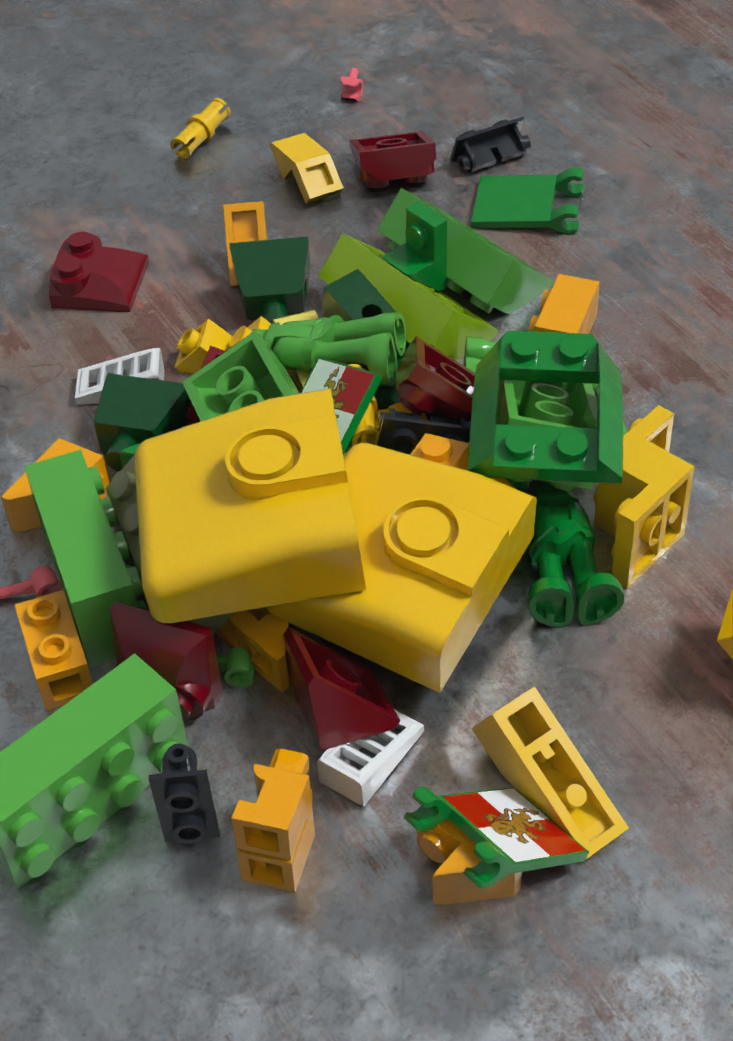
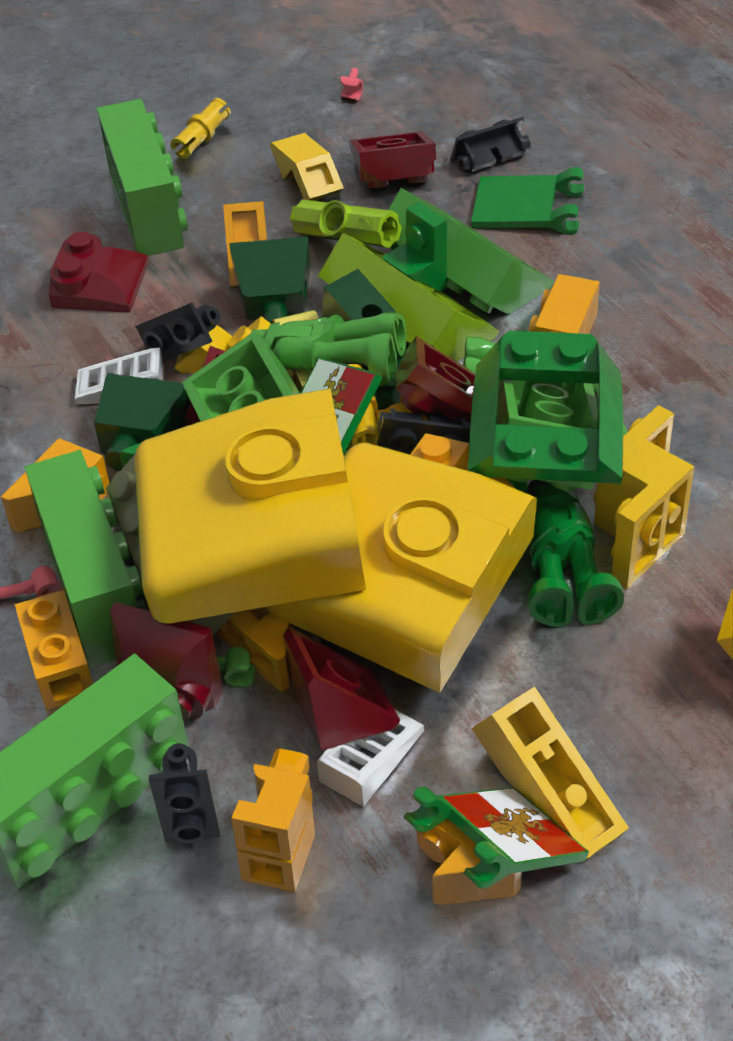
(143, 177): none -> bright green brick
(179, 329): none -> black hinge
(333, 218): none -> lime piece

